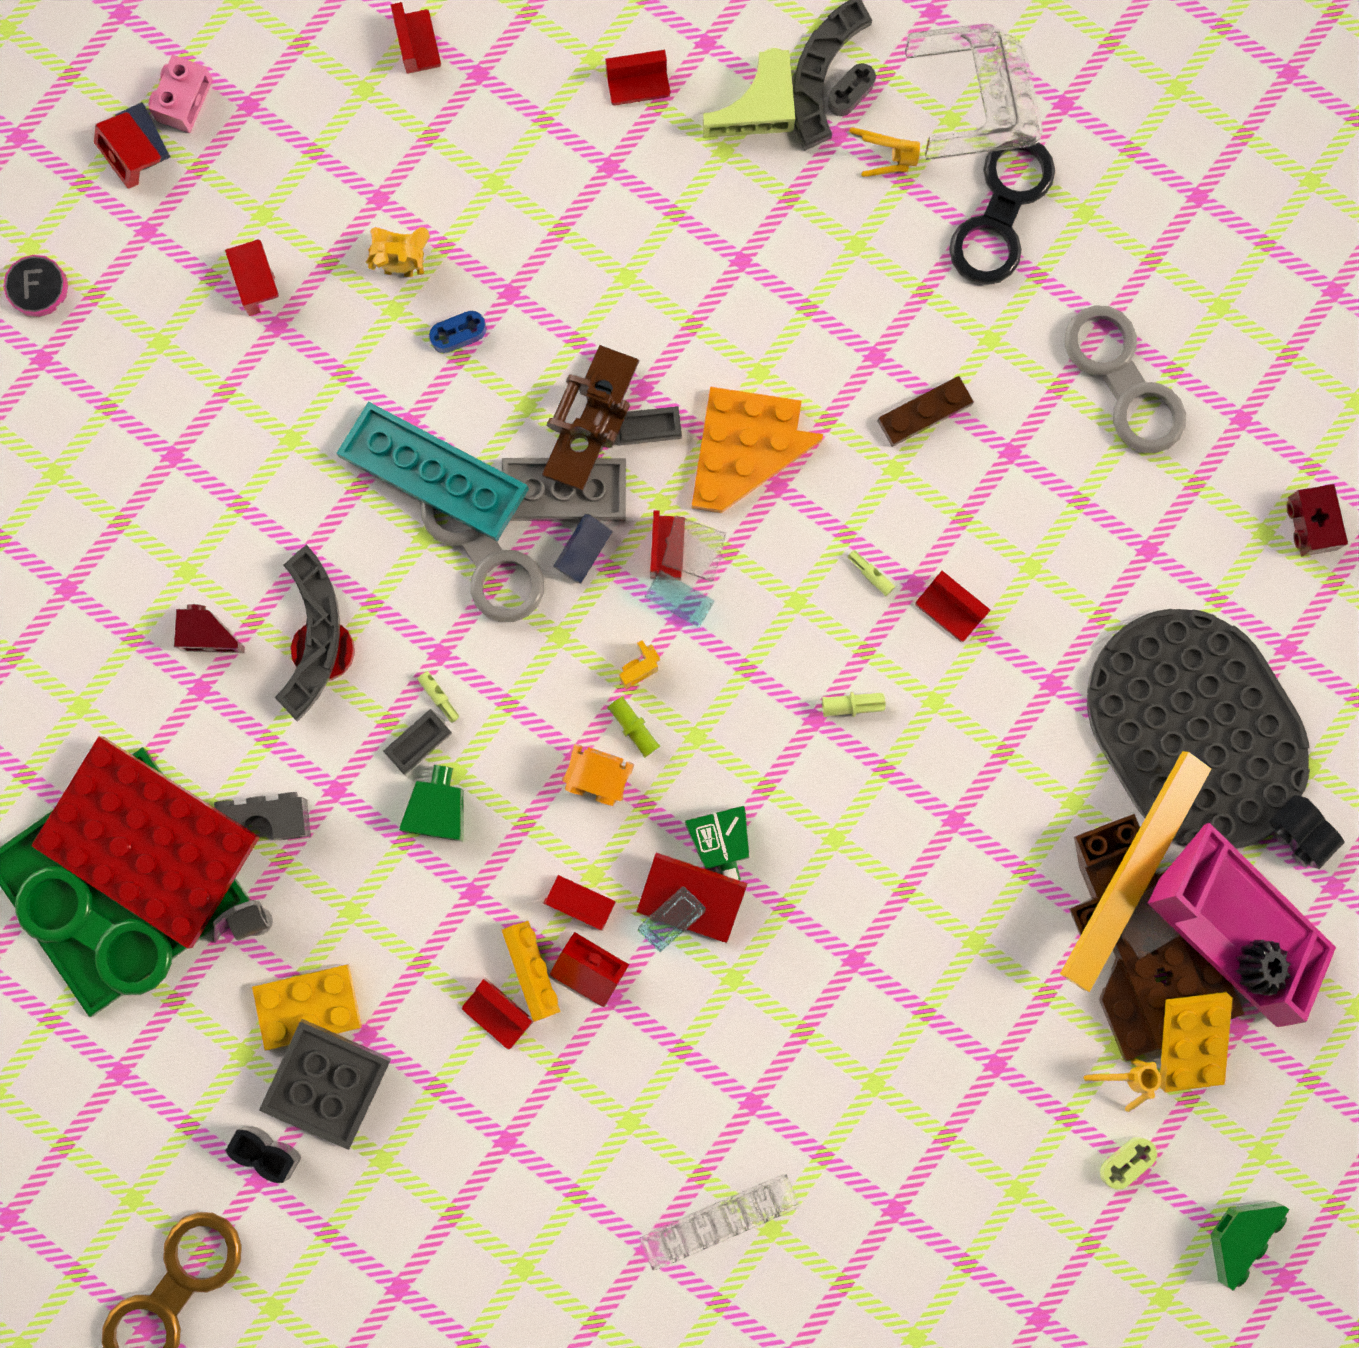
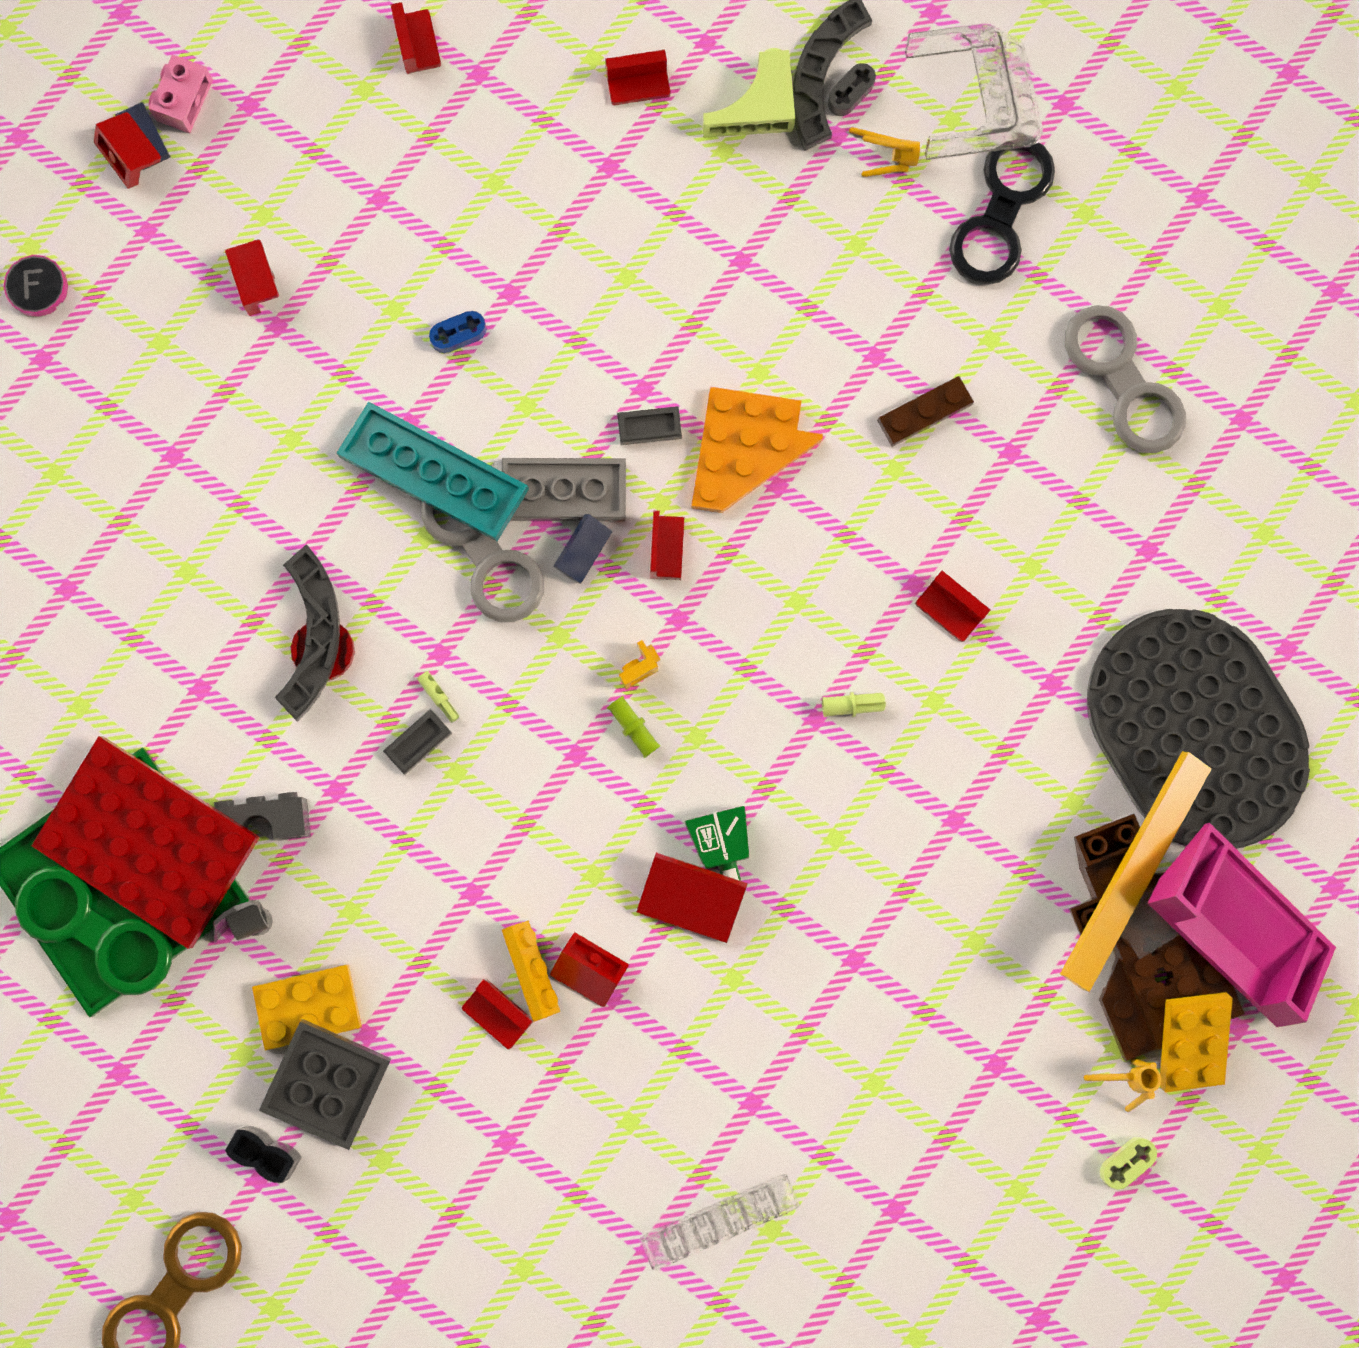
(203, 632): dark red slope -> none
(397, 251): yellow hair -> none
(436, 808): green torso -> none
(580, 902): red panel -> none
(597, 774): light orange brick -> none
(600, 421): reddish brown piece -> none
(671, 919): clear light blue tile -> none
(679, 598): clear light blue tile -> none
(694, 548): clear piece -> none
(871, 573): yellowish green pin -> none
(1243, 1237): green slope -> none
(1263, 967): black gear -> none
(1306, 832): black brick -> none
(1320, 505): dark red brick -> none

